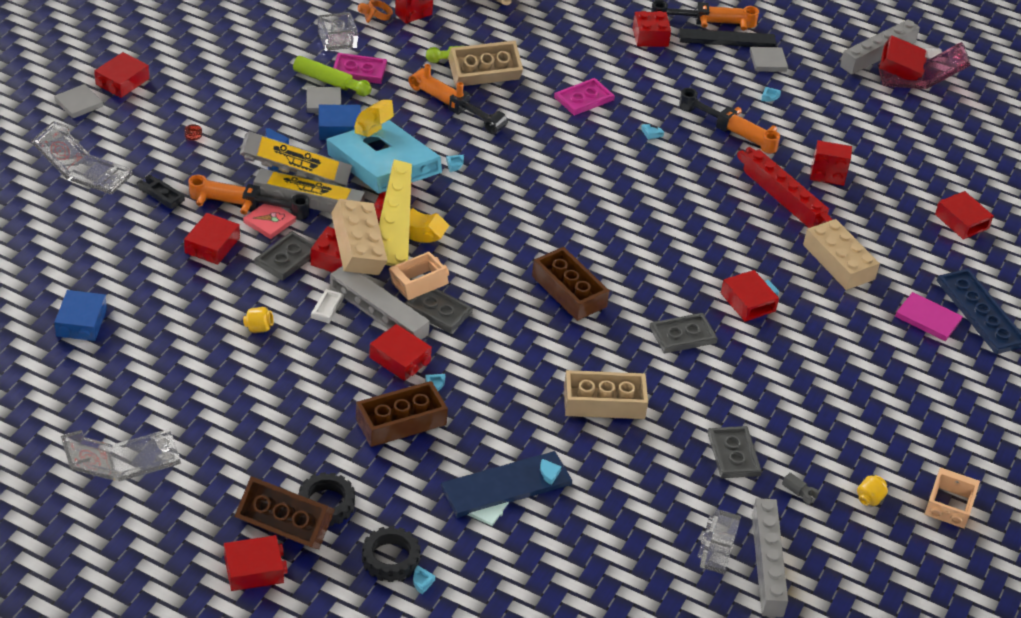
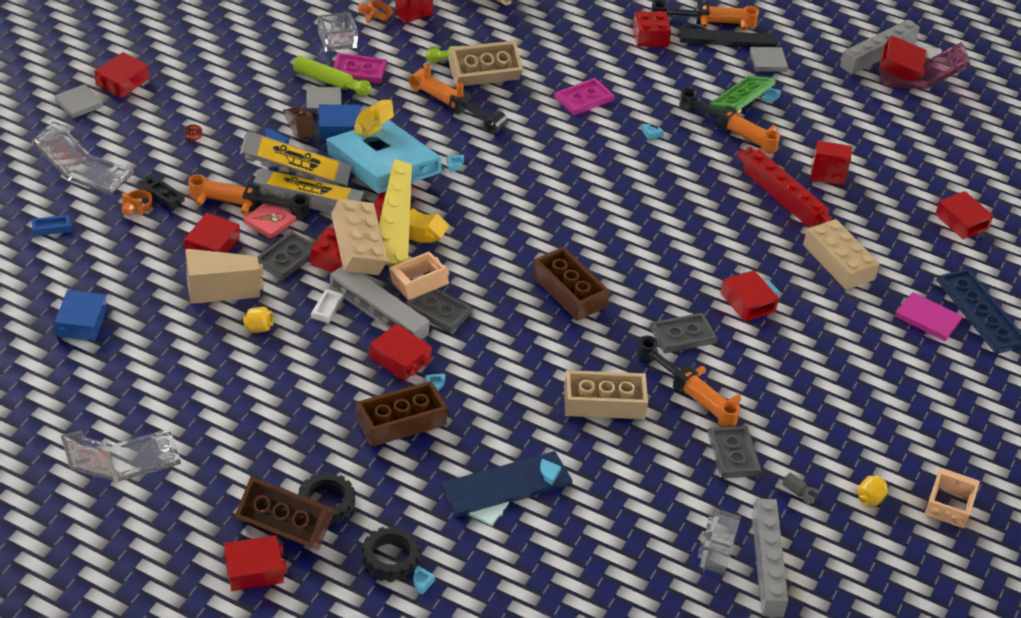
(51, 225): none -> blue tile
(131, 205): none -> orange piece
(222, 276): none -> tan slope
(300, 122): none -> reddish brown slope
(687, 381): none -> piece
(742, 93): none -> bright green tile

